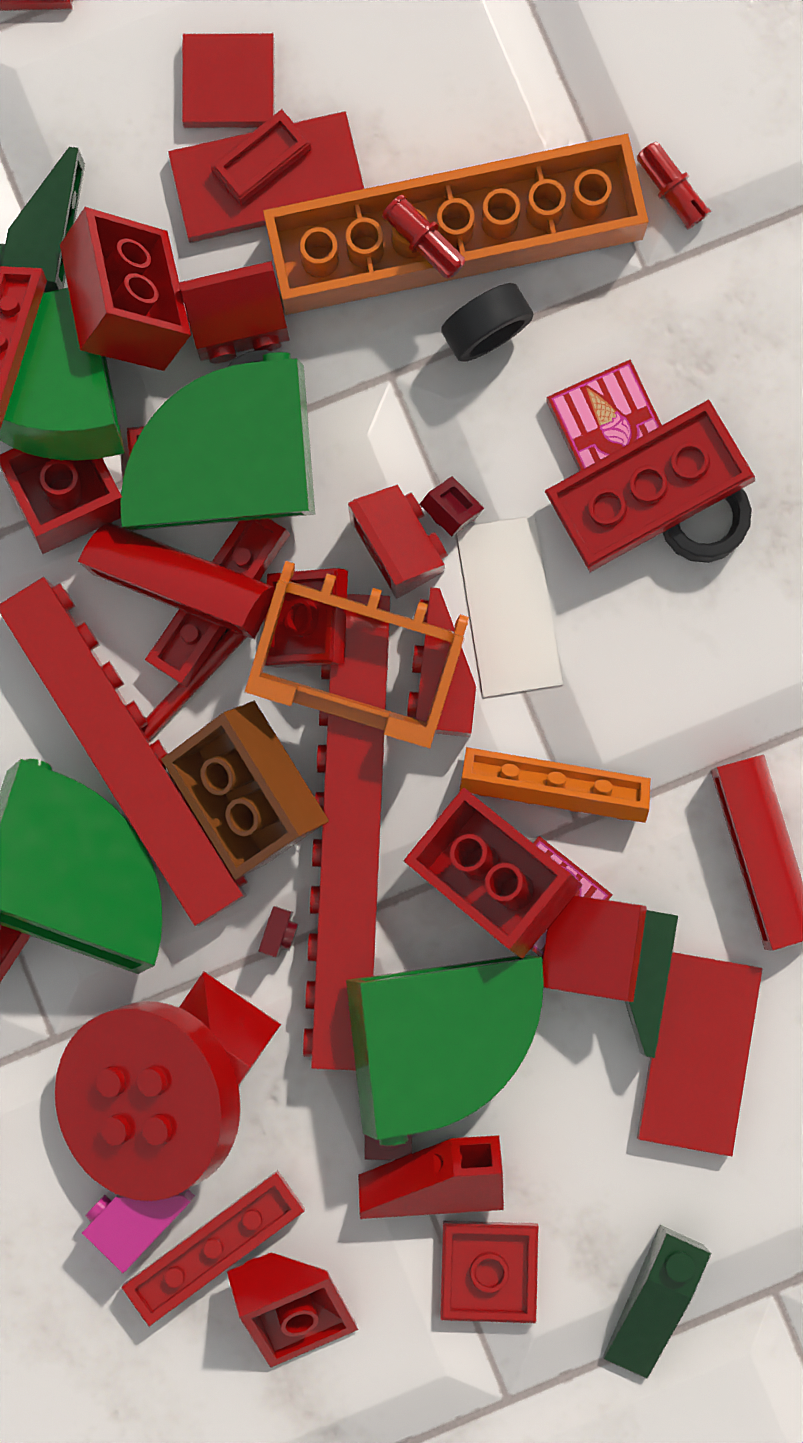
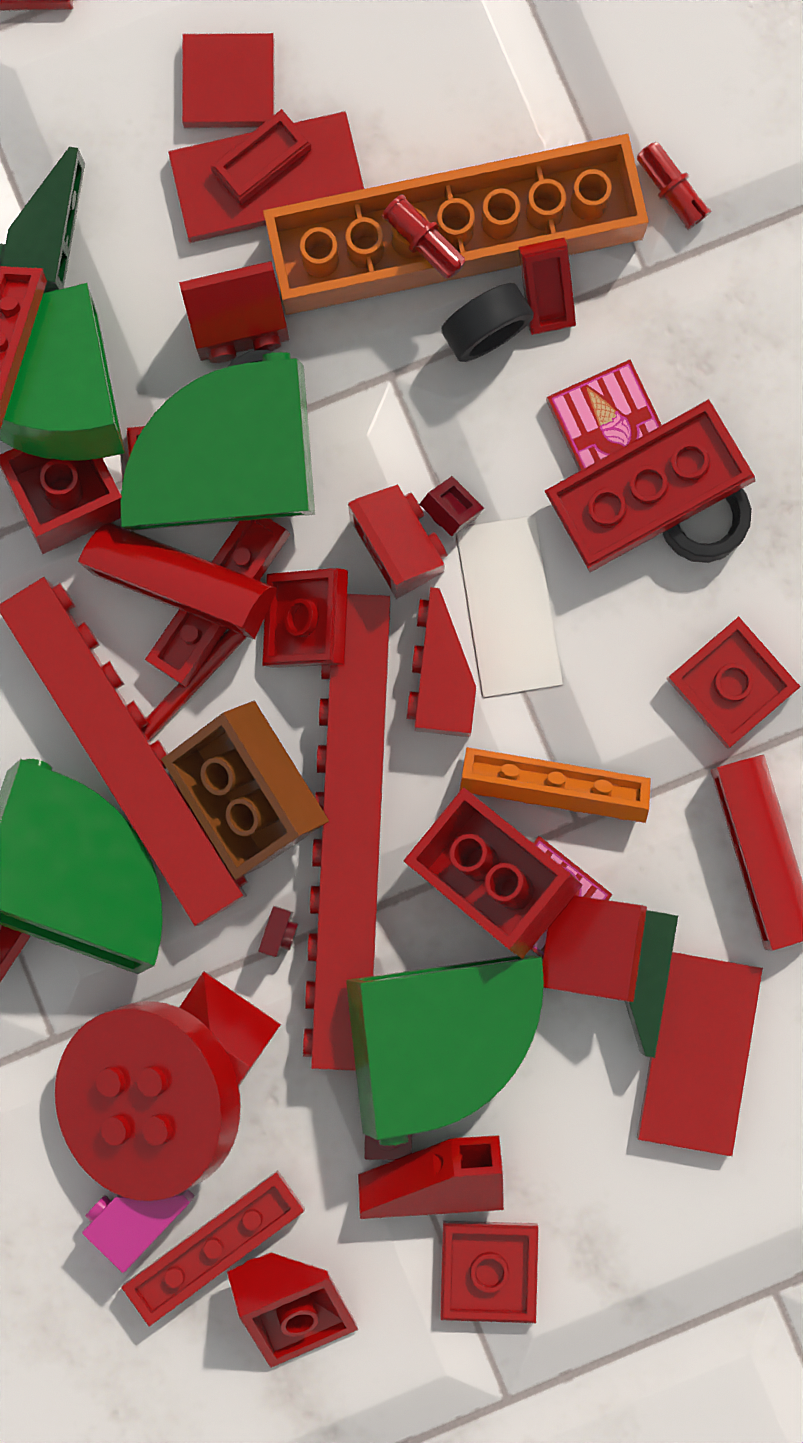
(124, 290): red brick -> none
(290, 692): orange hinge -> none
(548, 285): none -> red tile
(657, 1301): dark green slope -> none
(733, 682): none -> red plate

